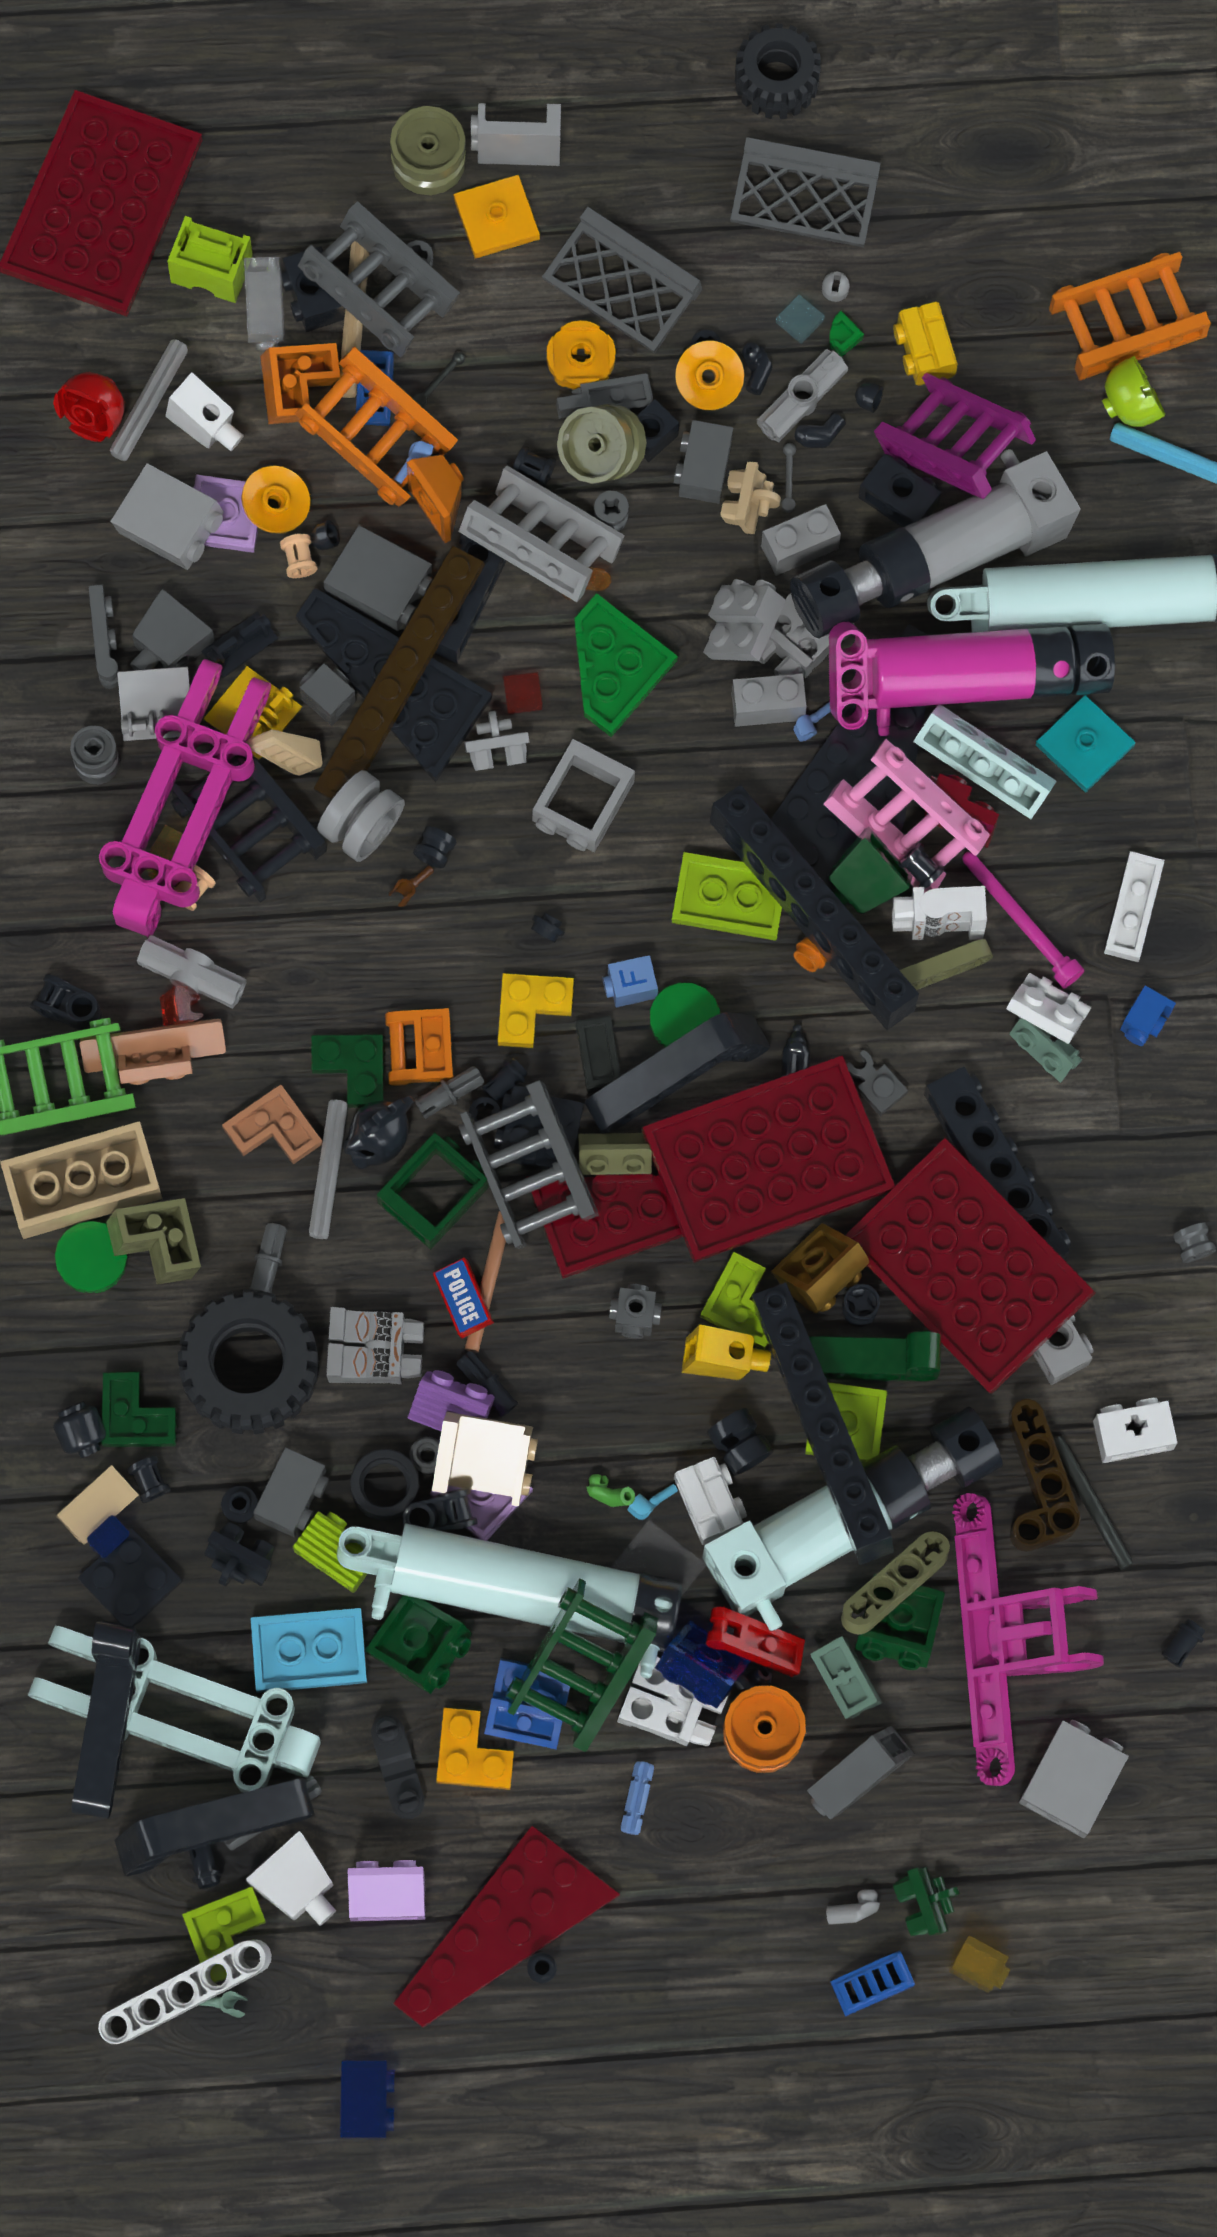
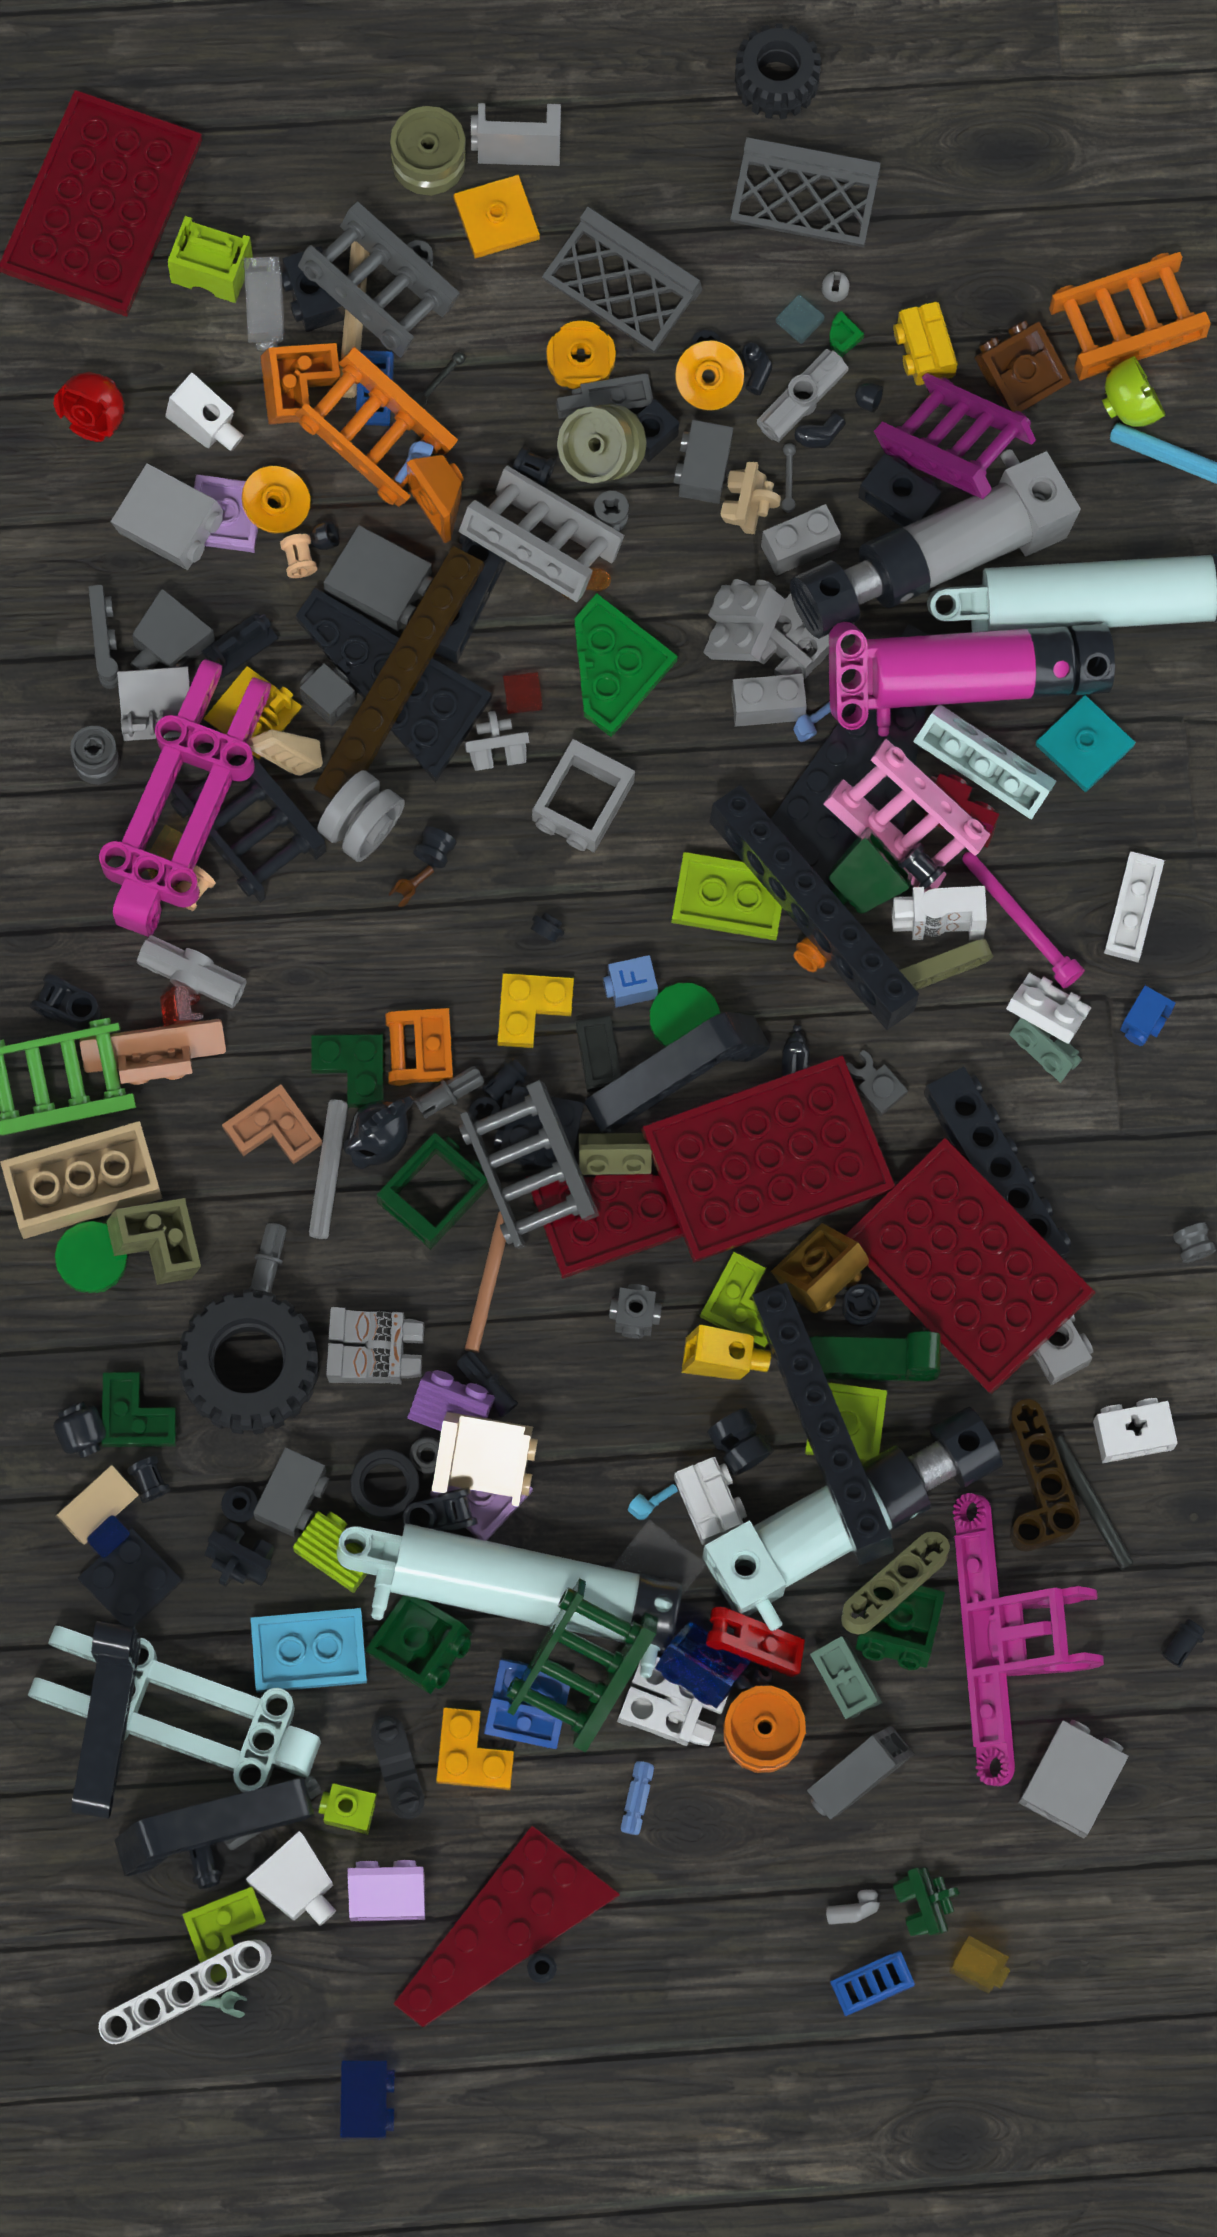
(148, 400): light grey axle -> none
(348, 1808): none -> lime brick
(463, 1298): tile -> none
(612, 1497): bright green arm -> none
(1022, 366): none -> reddish brown plate

